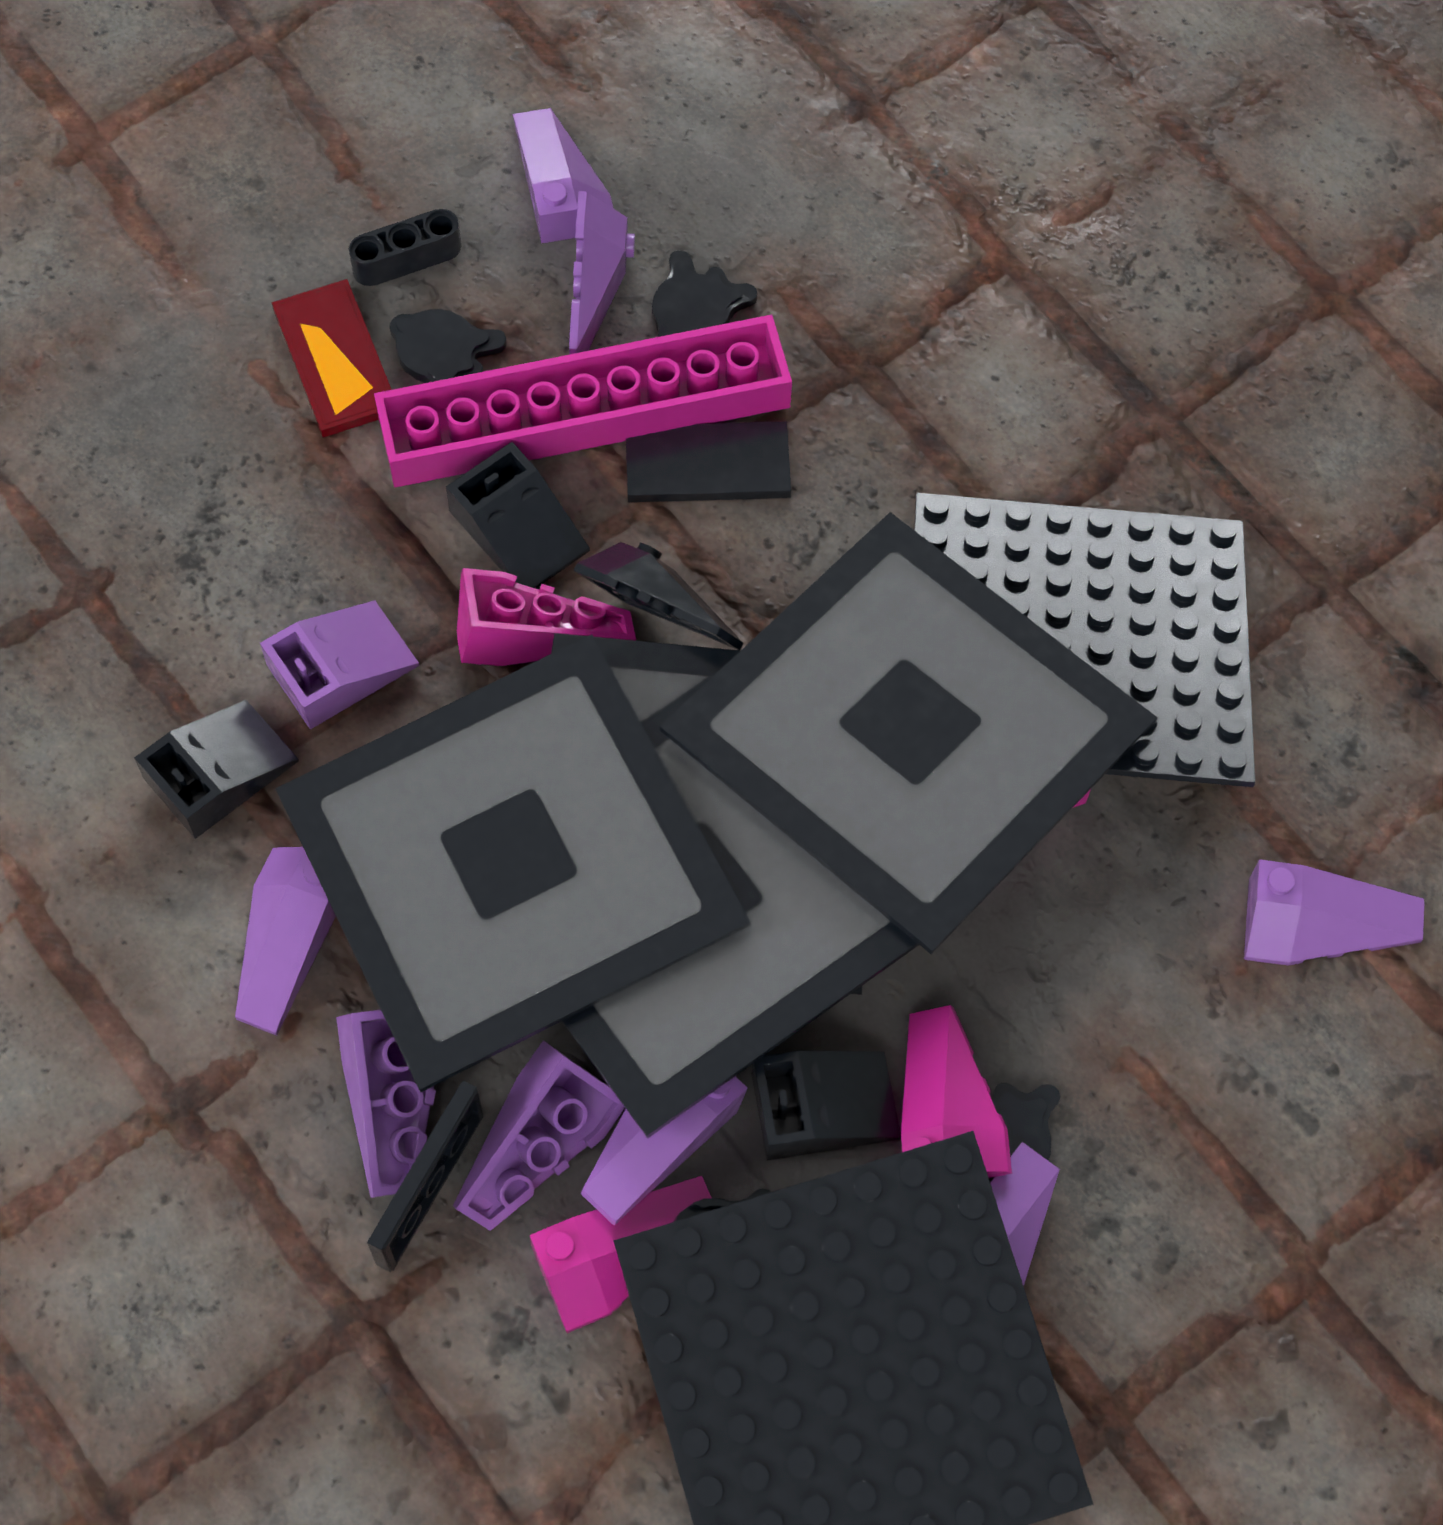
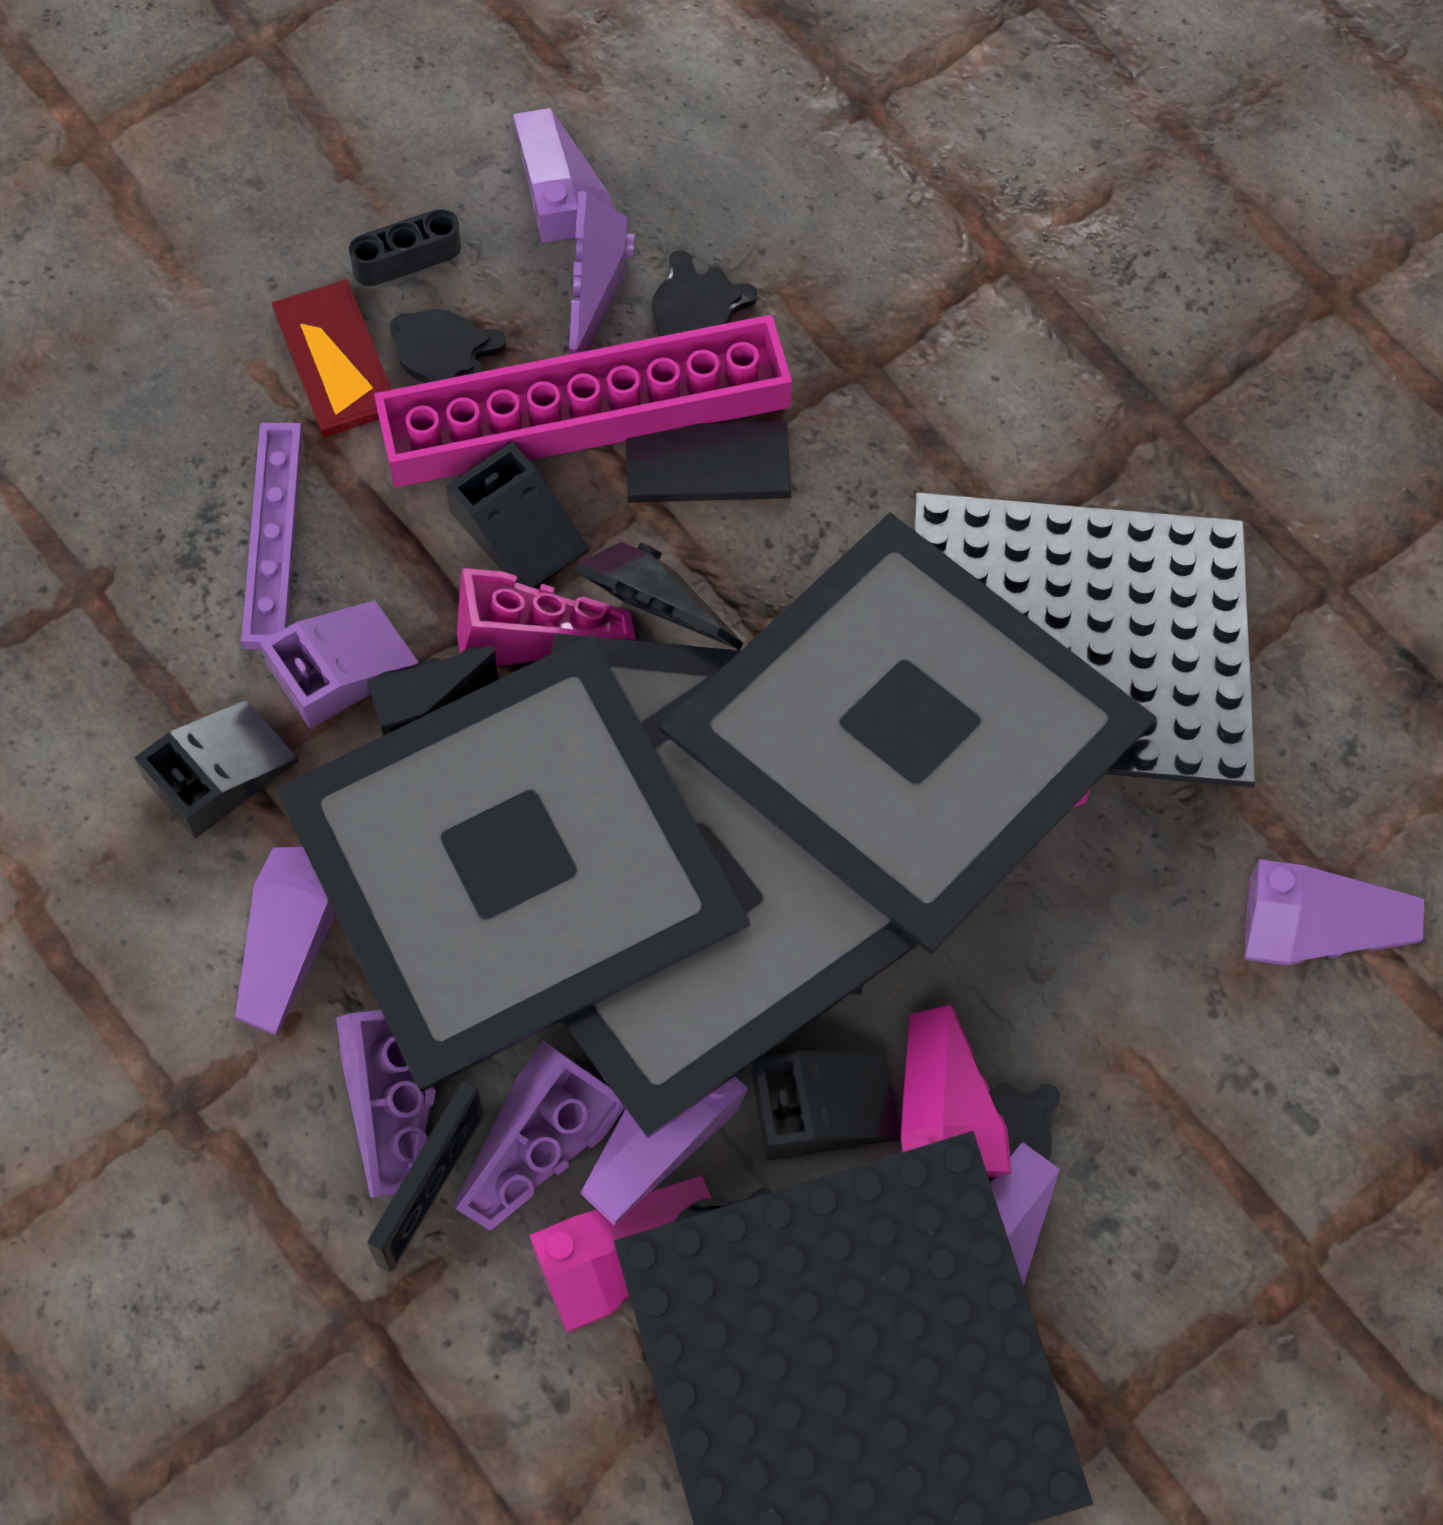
(272, 532): none -> medium lavender plate
(418, 691): none -> black slope

